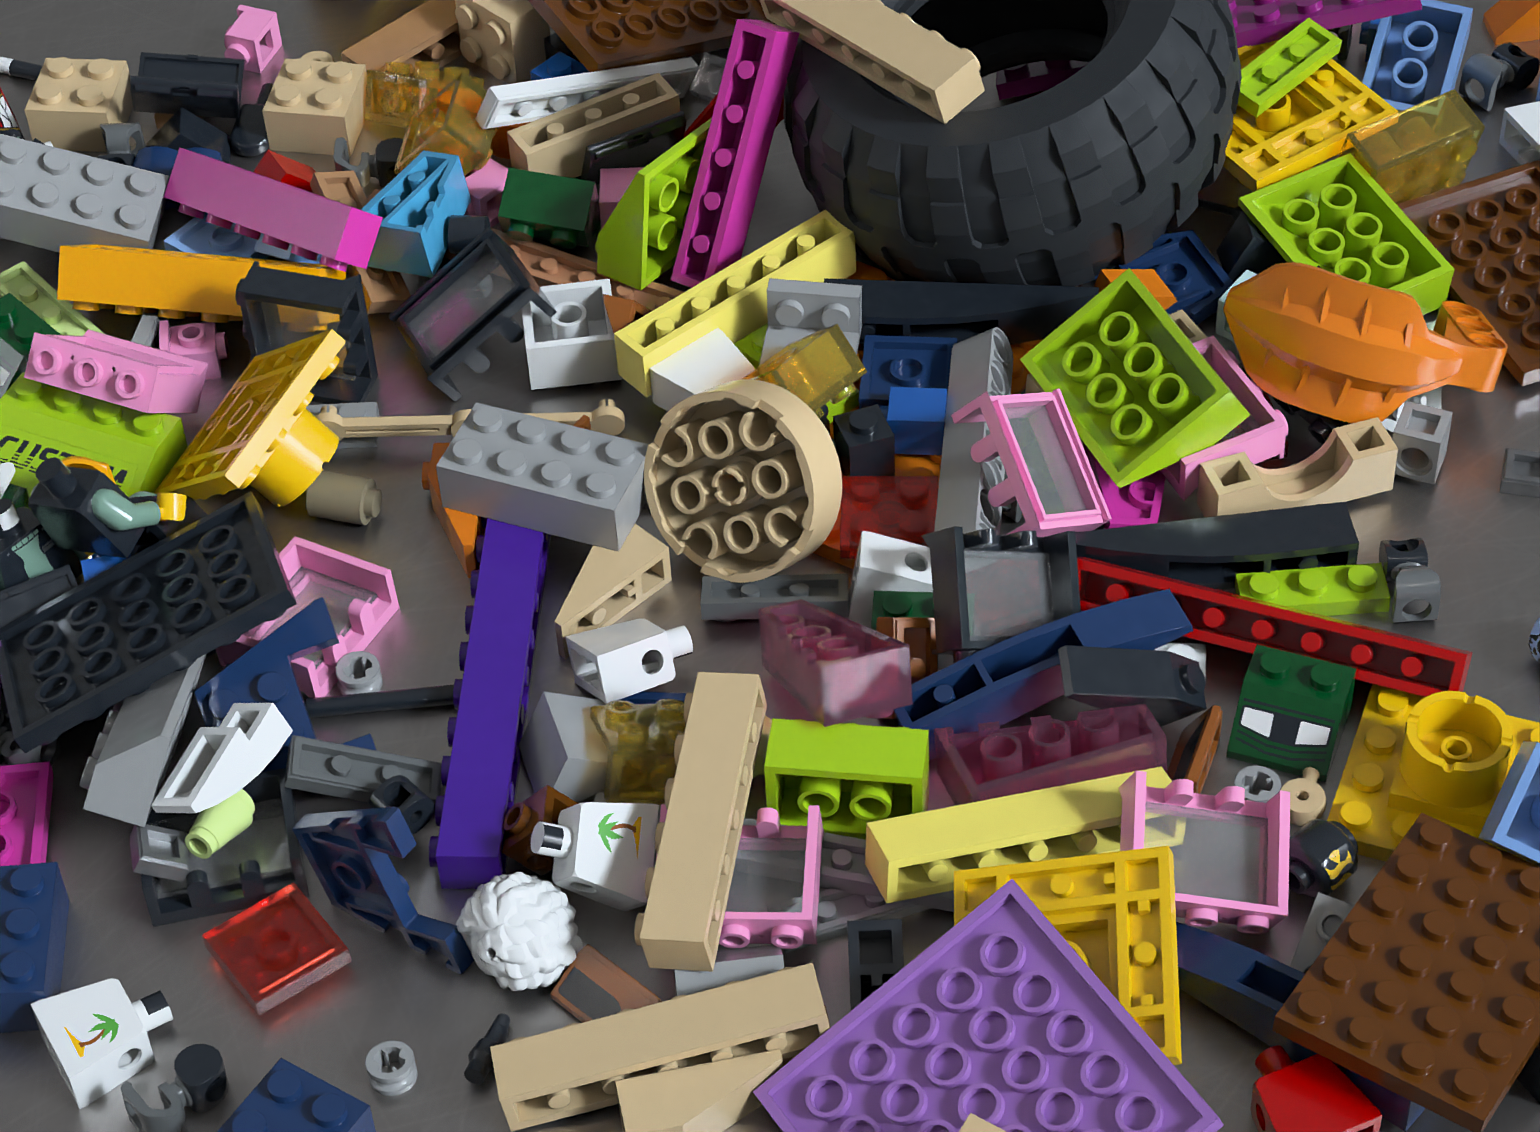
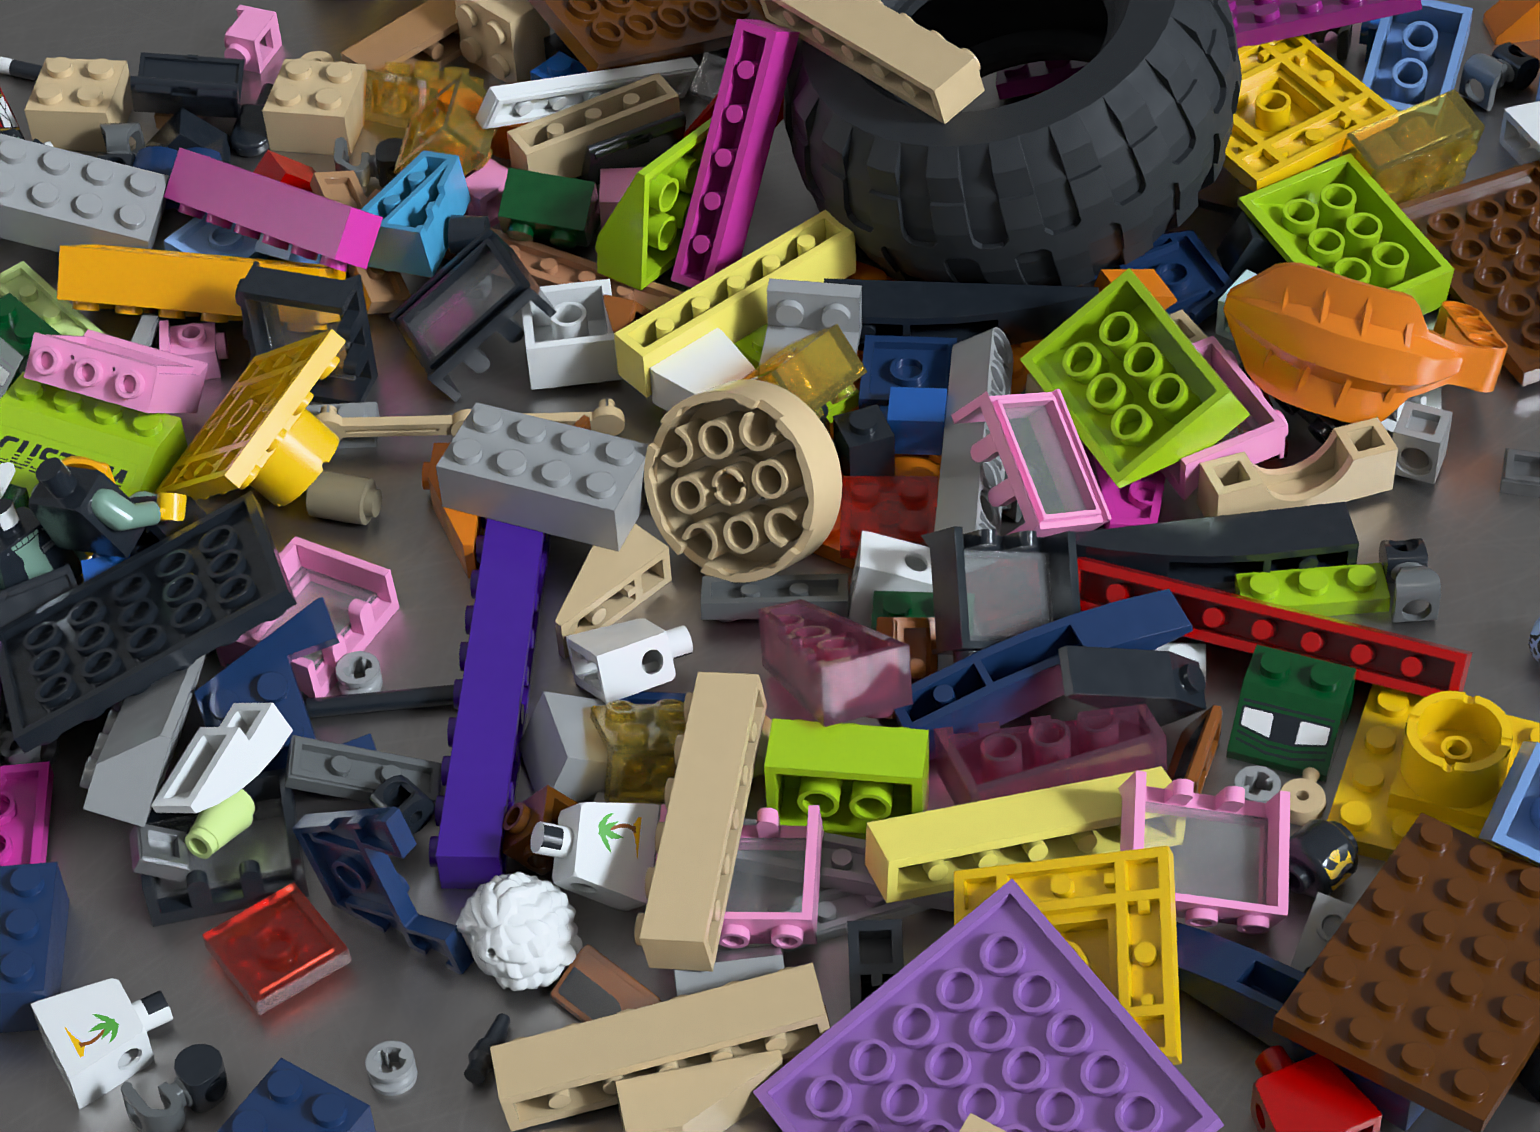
(1286, 66): lime plate -> none

